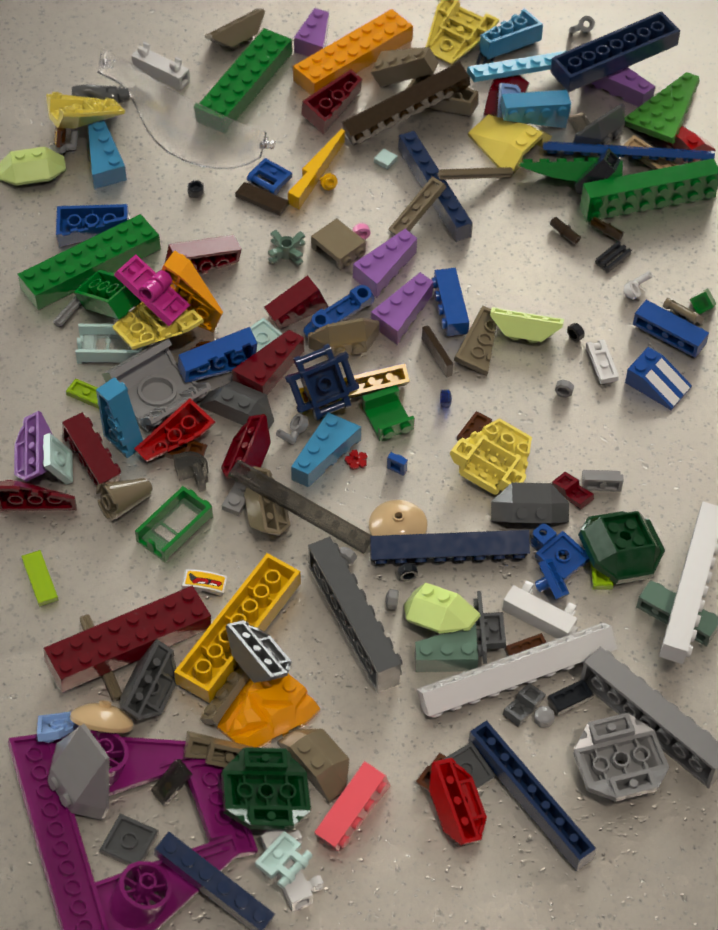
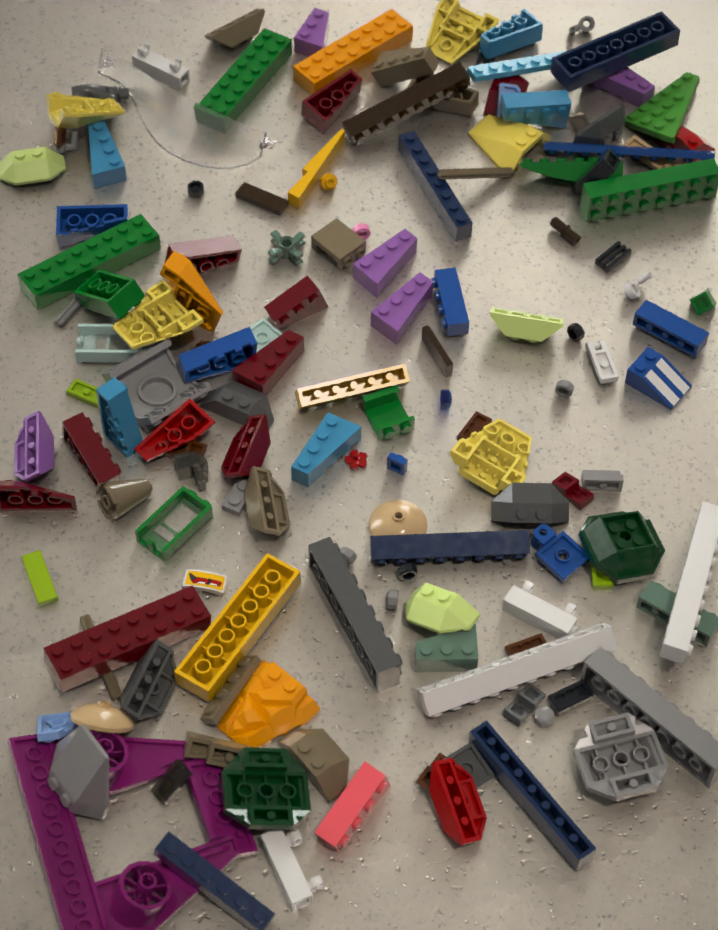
(58, 459): light aqua plate -> none
(129, 840): dark grey tile -> none
(152, 289): dark pink plate -> none
(257, 652): dark grey wedge -> none
(272, 172): blue plate -> none
(279, 854): light aqua plate -> none
(298, 425): light grey plate -> none
(300, 506): clear smoke tile -> none
(322, 382): dark blue brick -> none
(344, 308): blue plate -> none
(346, 336): dark tan wedge -> none
(385, 159): light aqua tile -> none
(418, 206): dark tan plate -> none
(478, 343): dark tan wing -> none
(491, 629): dark grey bracket -> none
(552, 579): blue tile -> none
(607, 229): dark brown axle -> none
(678, 310): dark tan plate -> none

